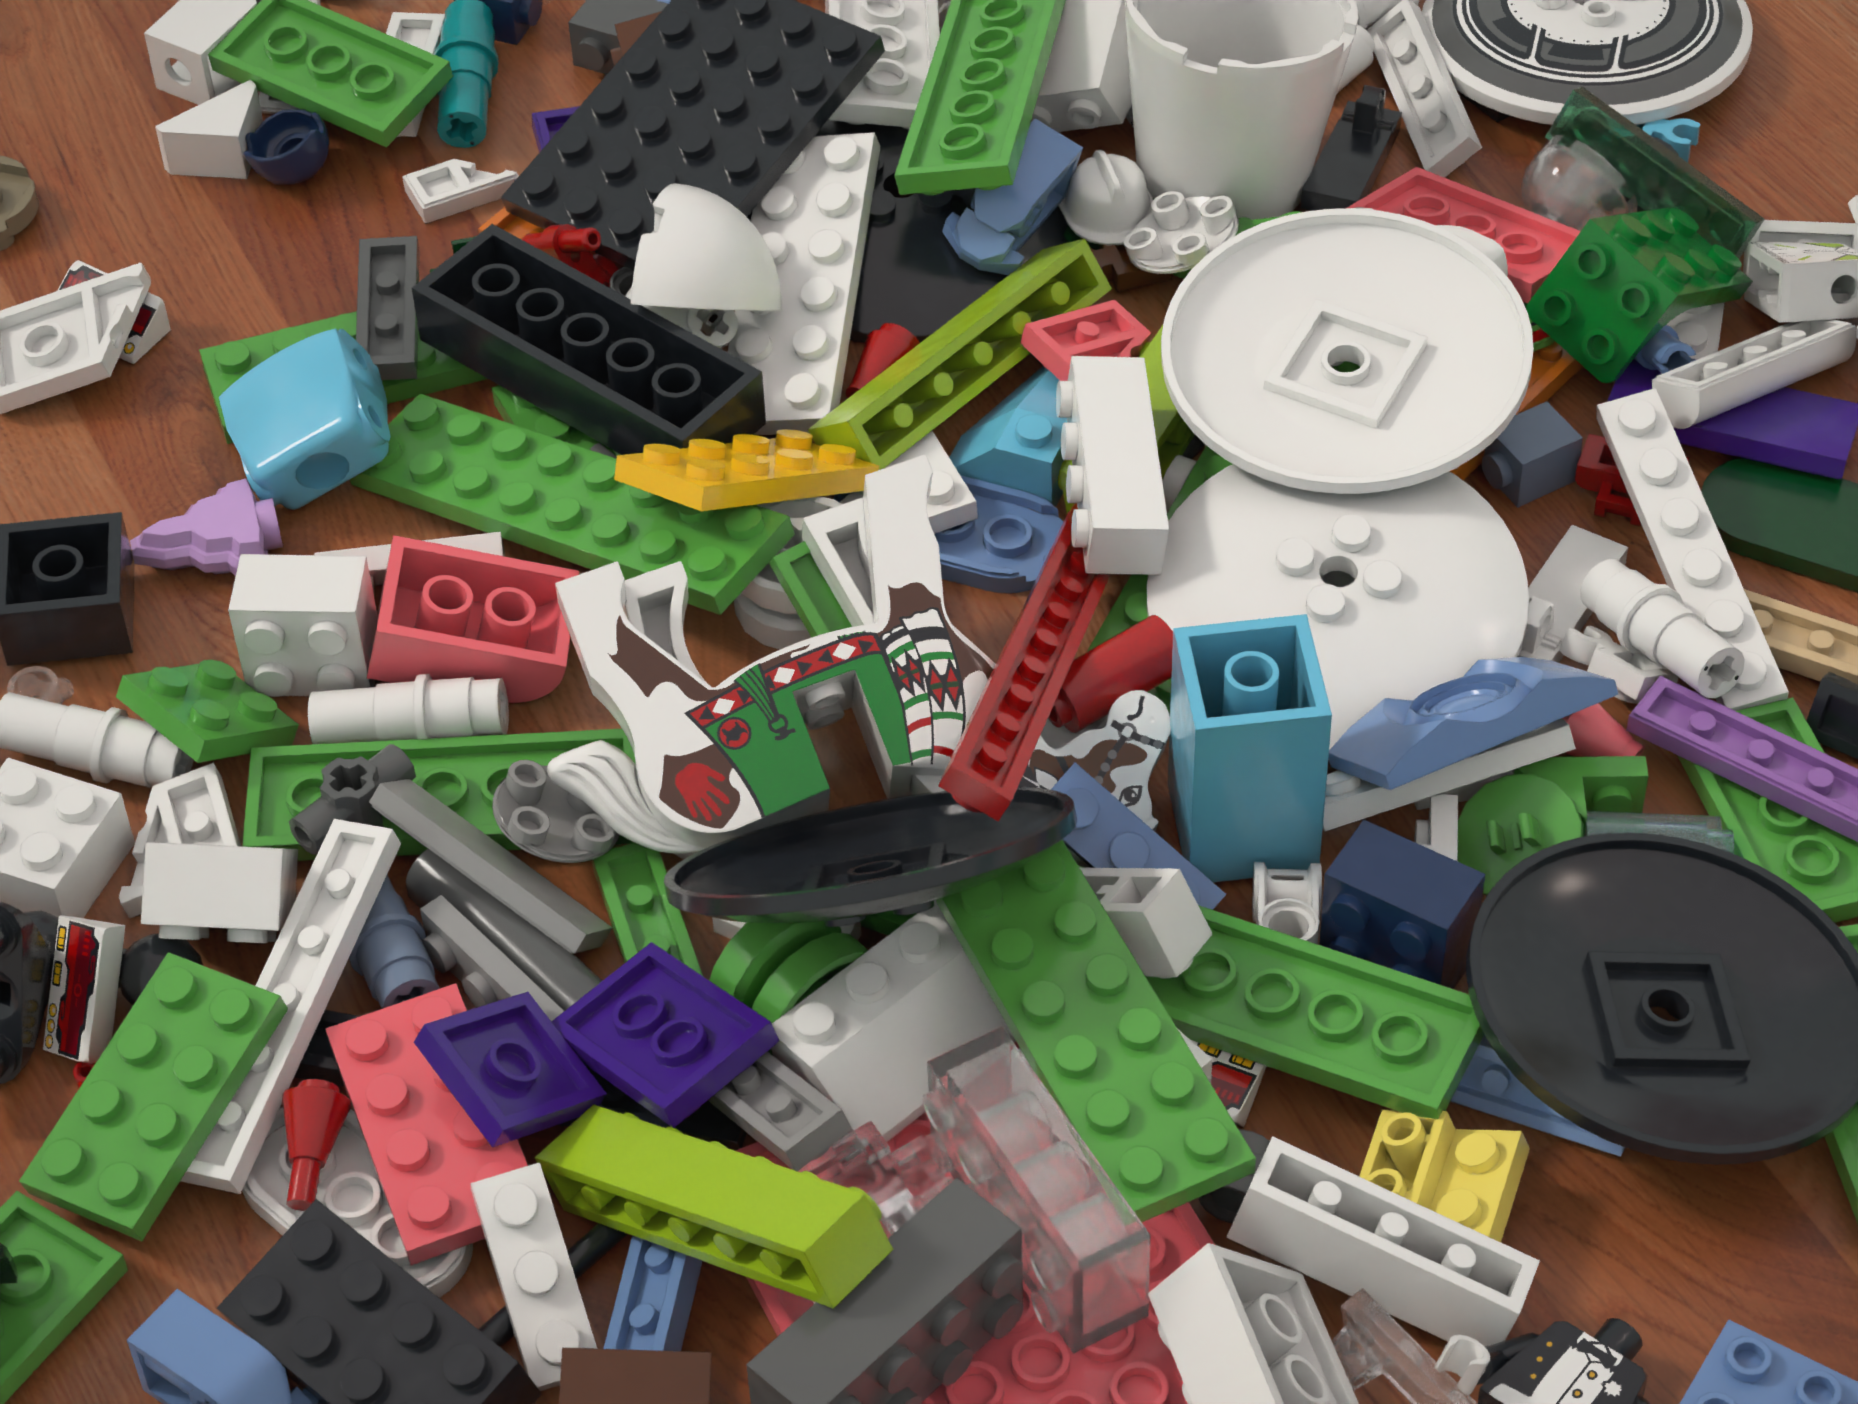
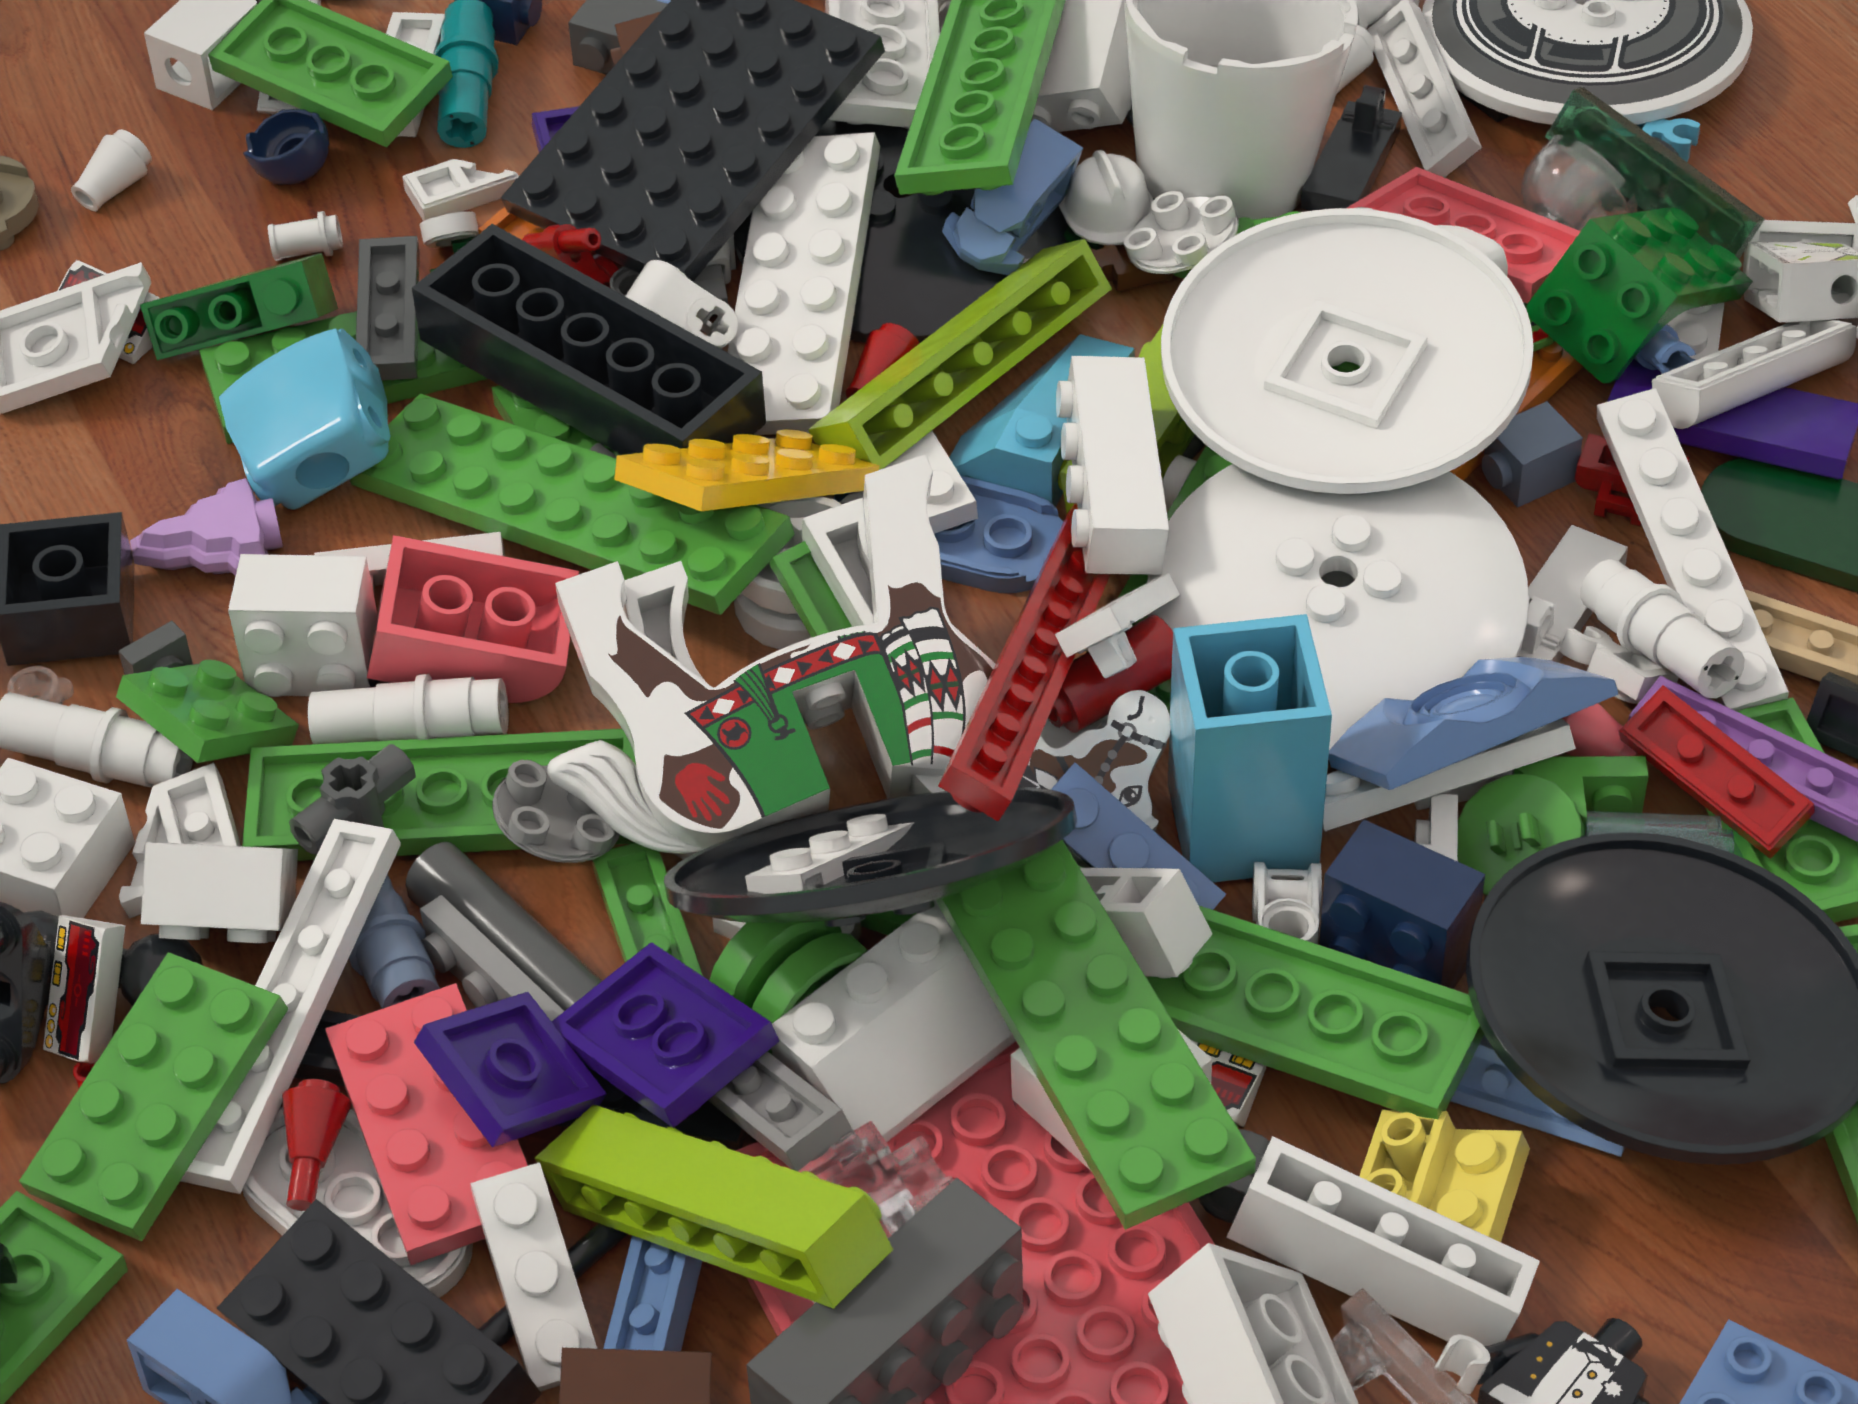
(113, 168): none -> white cone
(160, 648): none -> dark grey plate
(212, 135): white slope -> none
(239, 307): none -> green slope
(305, 237): none -> white pin
(443, 229): none -> white tile
(490, 866): light grey tile -> none
(703, 256): white brick -> none
(826, 852): none -> white plate
(1022, 1155): clear brick -> none
(1089, 331): coral wing -> none
(1104, 629): none -> white hinge
(1717, 771): none -> red tile

